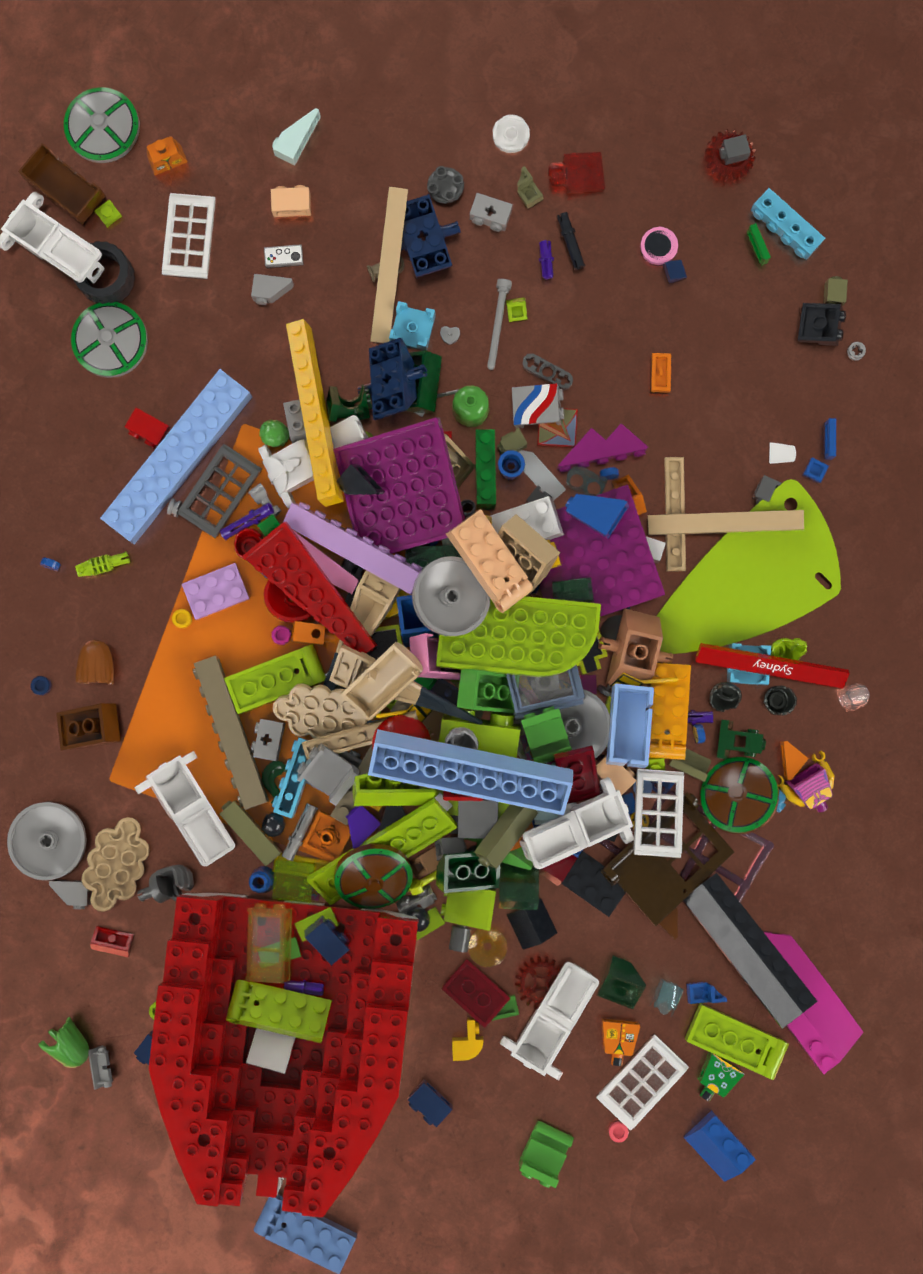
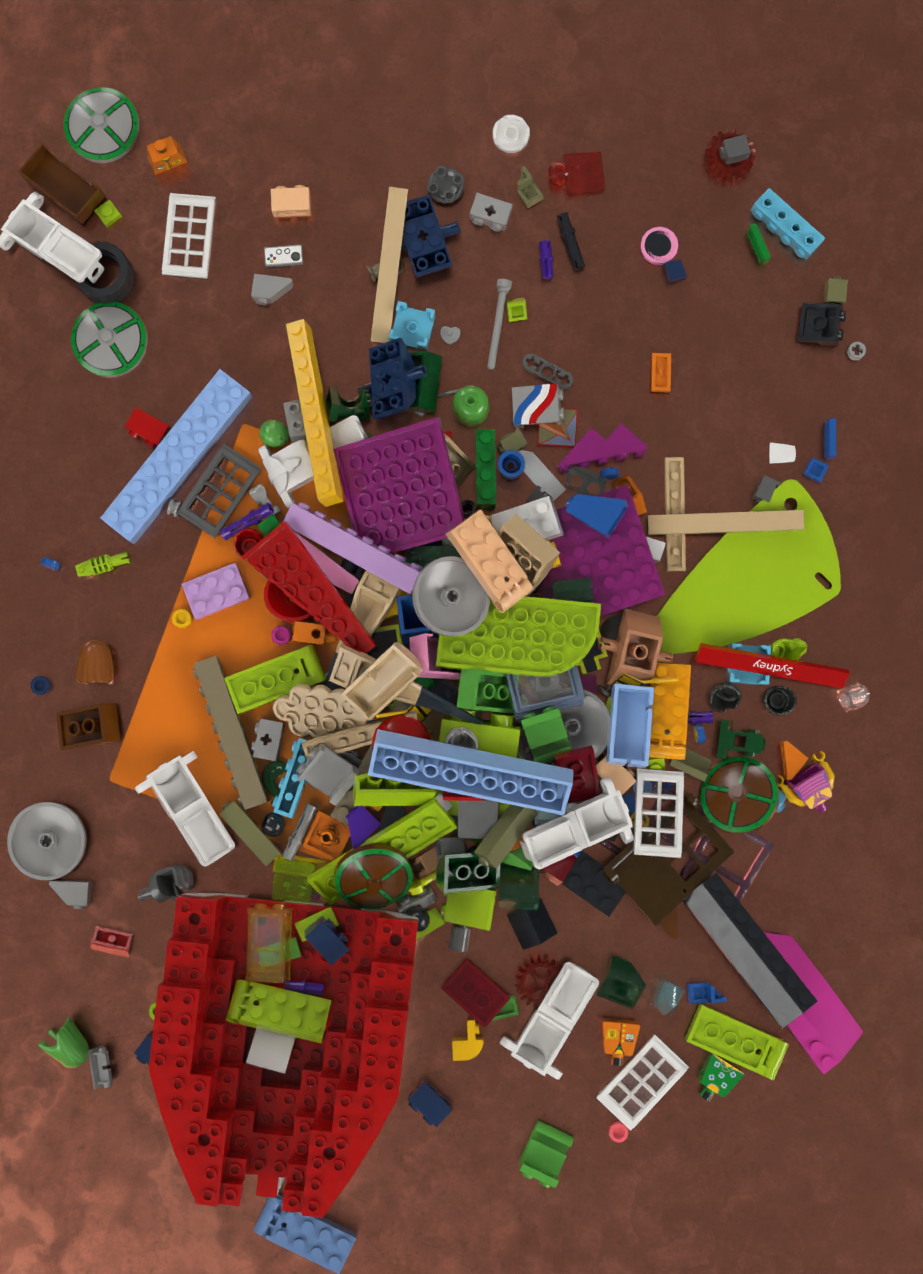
(115, 864): tan plate -> none
(266, 874): blue plant -> none
(294, 138): light aqua slope -> none
(358, 482): black slope -> none
(487, 957): clear yellow dish -> none
(719, 1147): blue slope -> none

